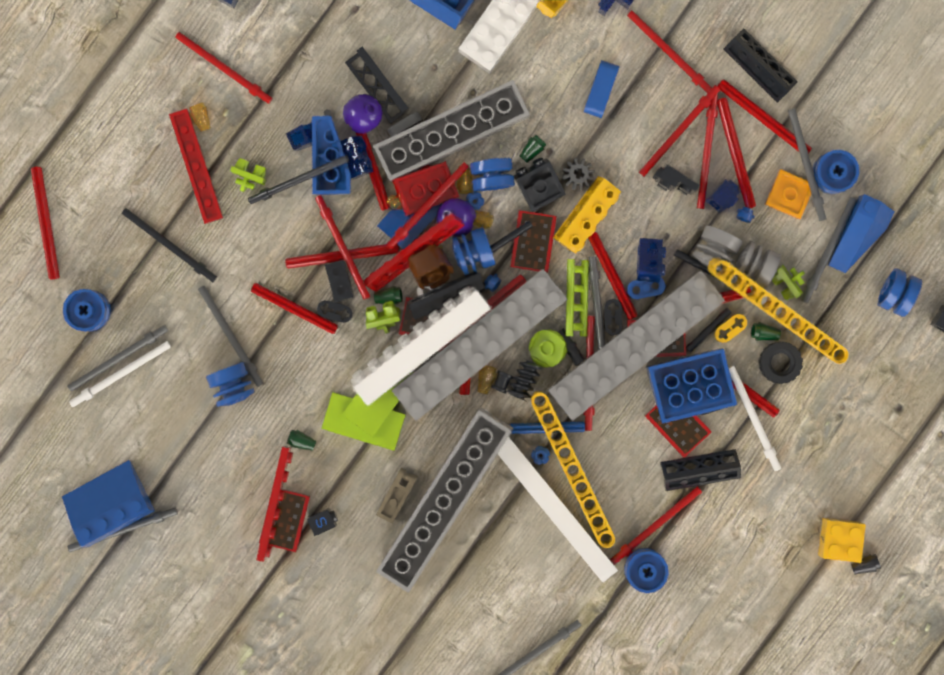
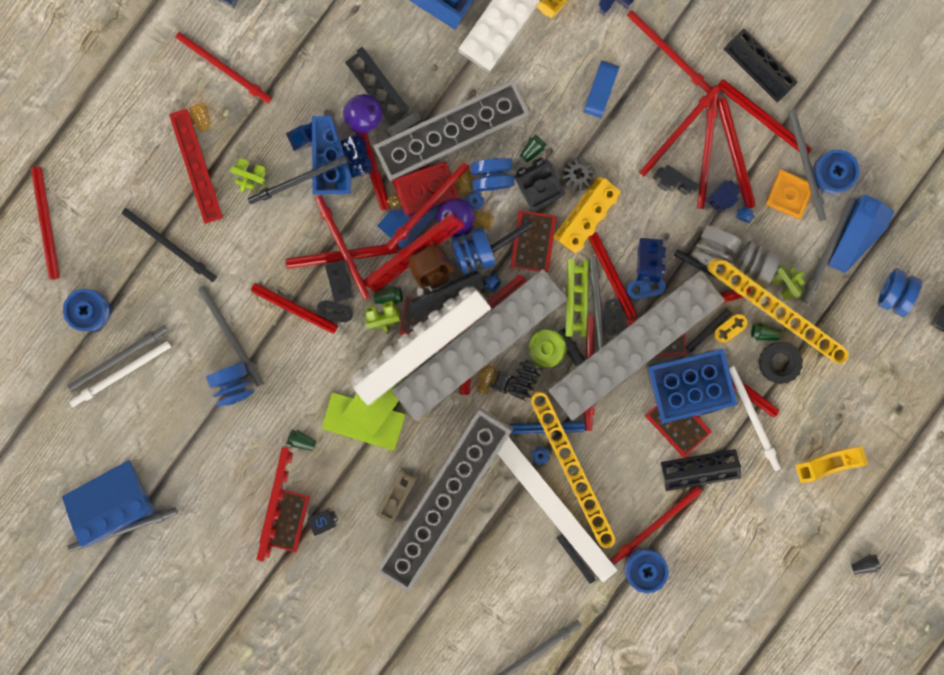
(575, 558): none -> black bar
(831, 462): none -> yellow arch
(841, 540): yellow brick -> none

